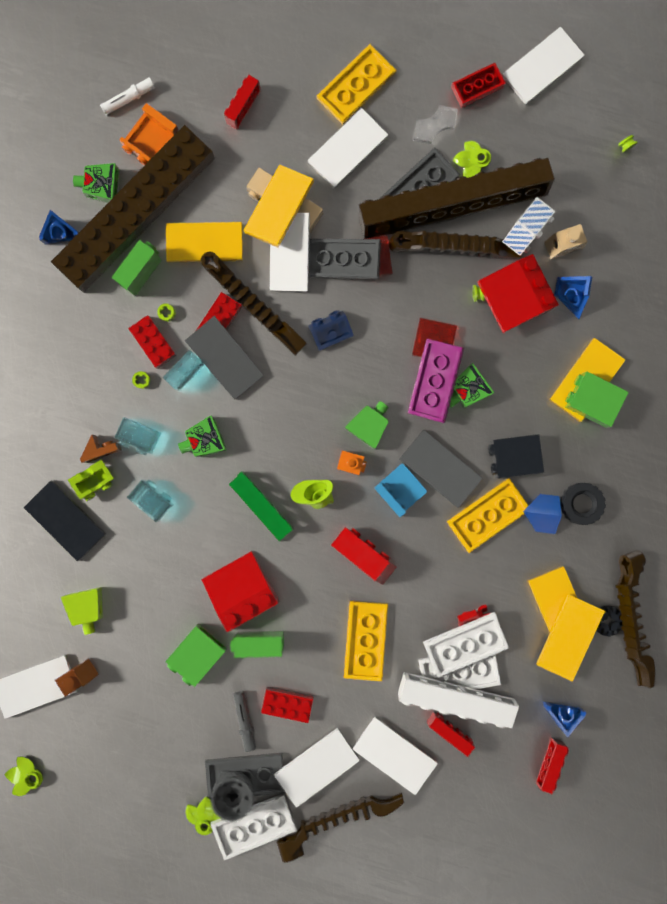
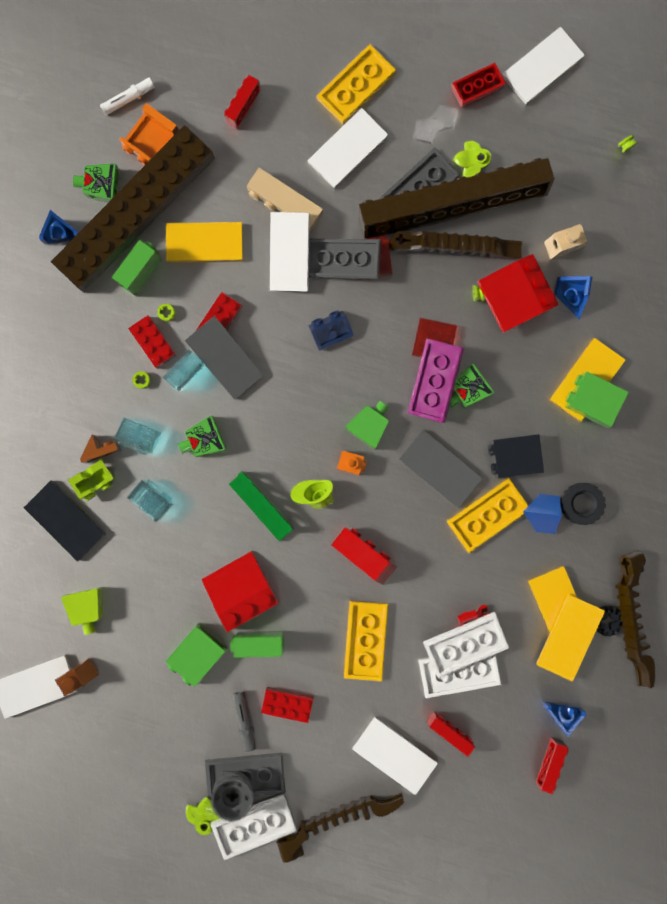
(22, 775): lime plate -> none
(251, 302): dark brown piece -> none
(278, 206): yellow tile -> none
(316, 767): white tile -> none
(400, 489): dark azure bracket -> none
(457, 700): white brick -> none
(529, 226): container -> none

